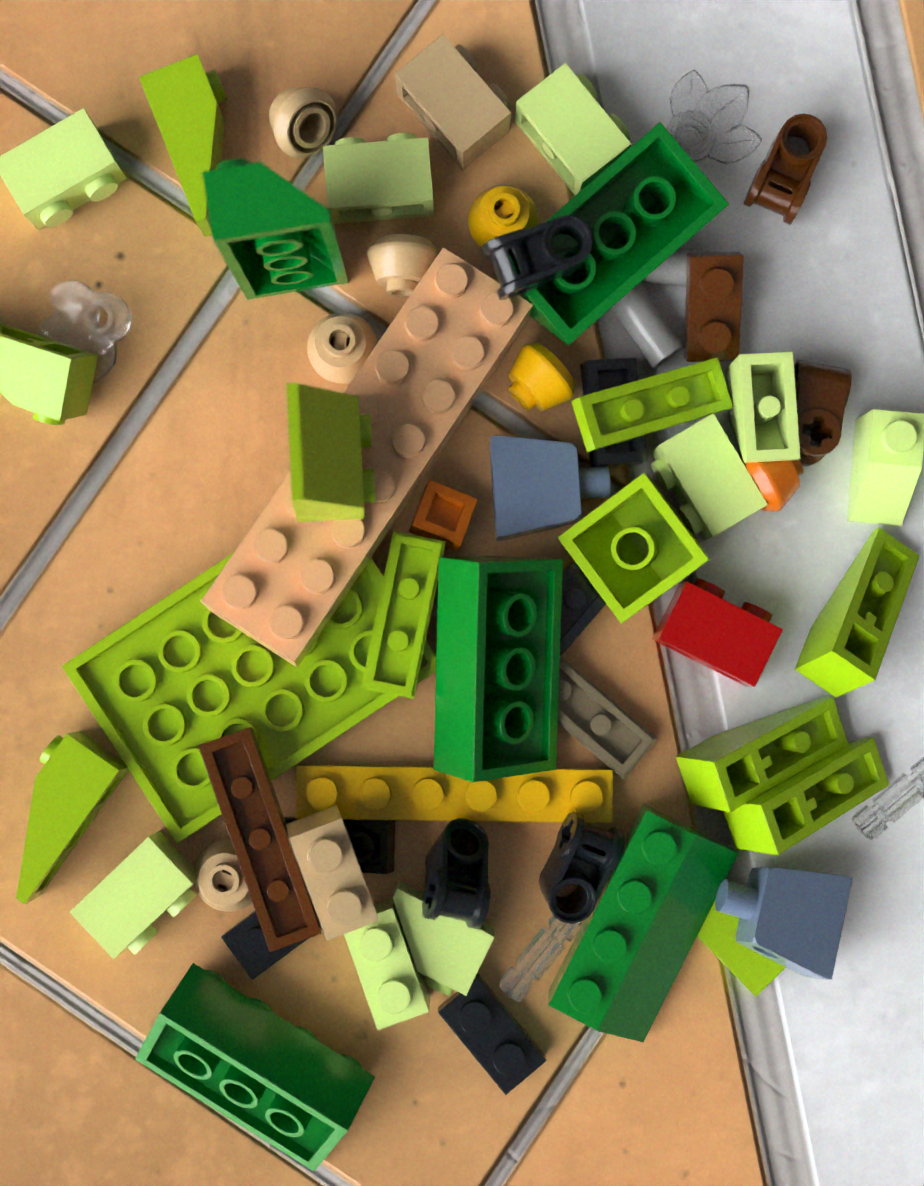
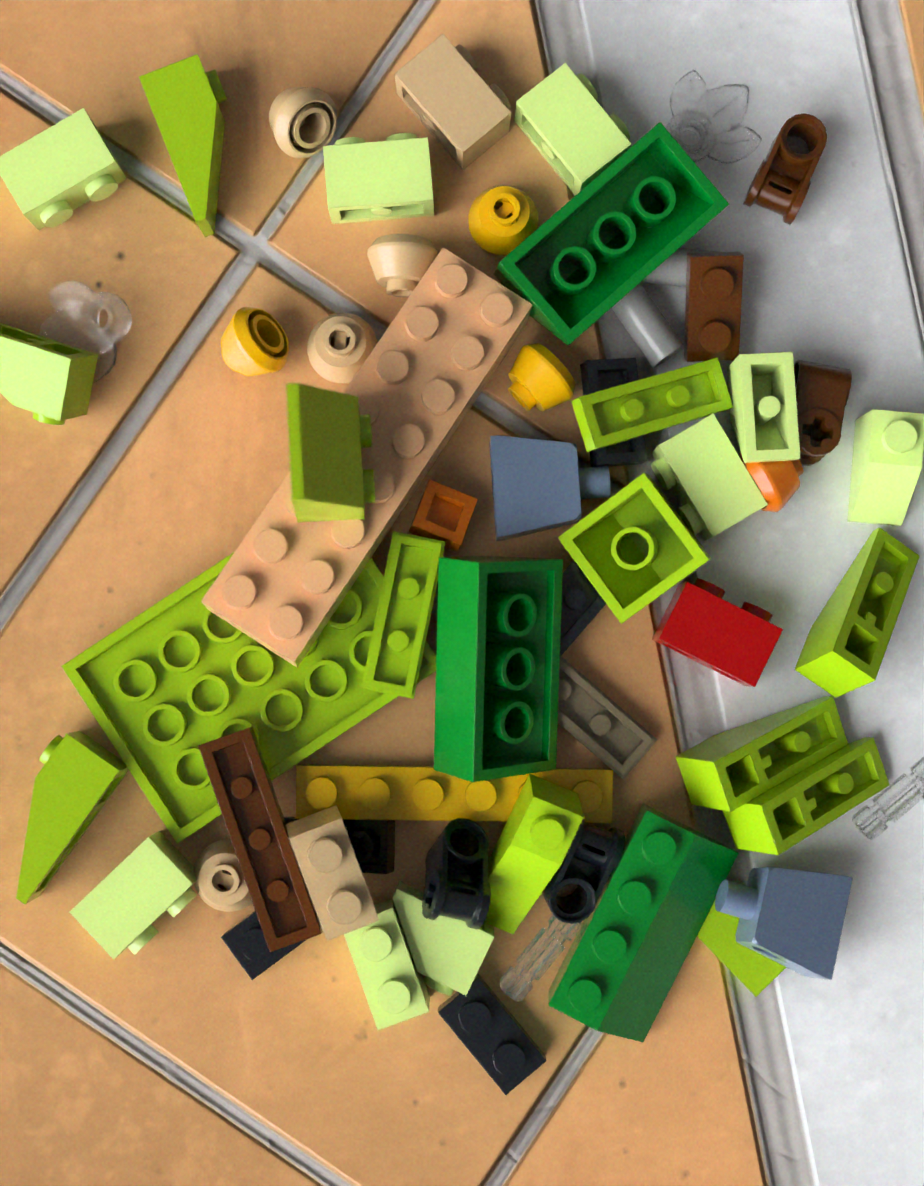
(254, 343): none -> yellow cone
(255, 1067): green slope -> none
(270, 231): green slope -> none
(530, 850): none -> lime slope
(533, 255): black piece -> none

